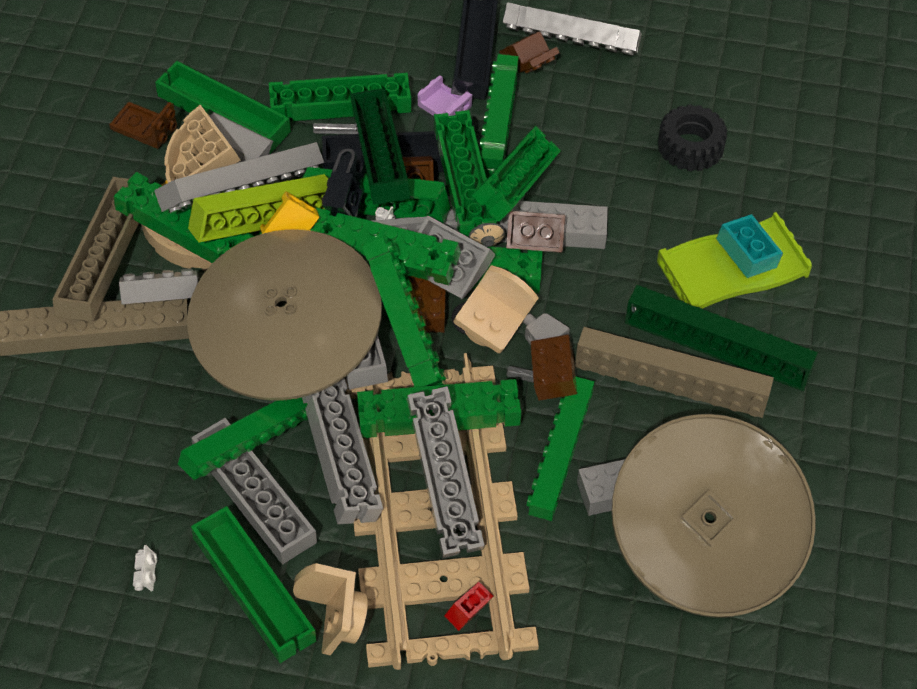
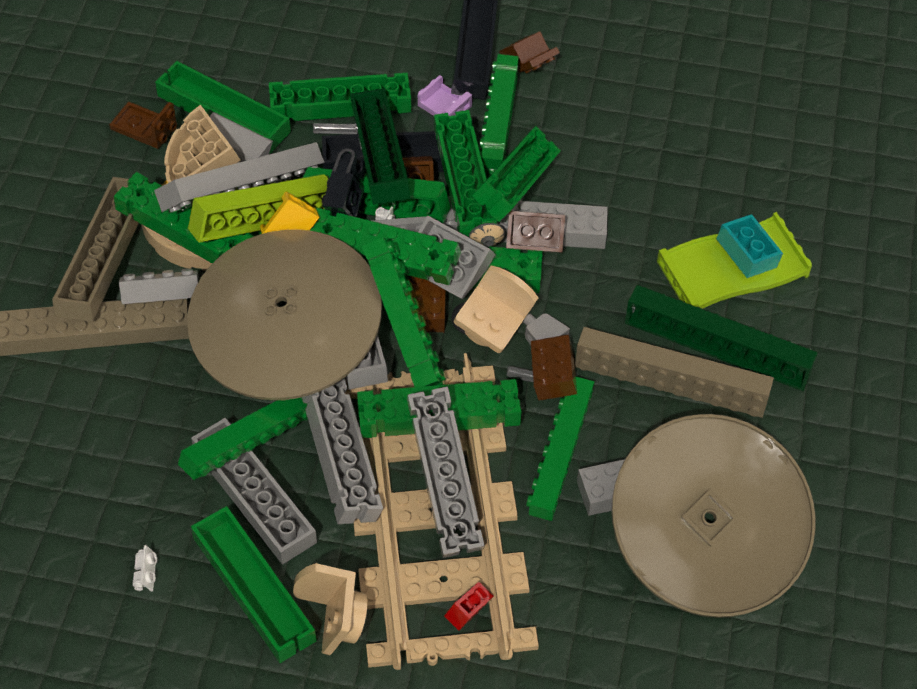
(573, 28): light grey brick -> none
(693, 121): black tyre -> none

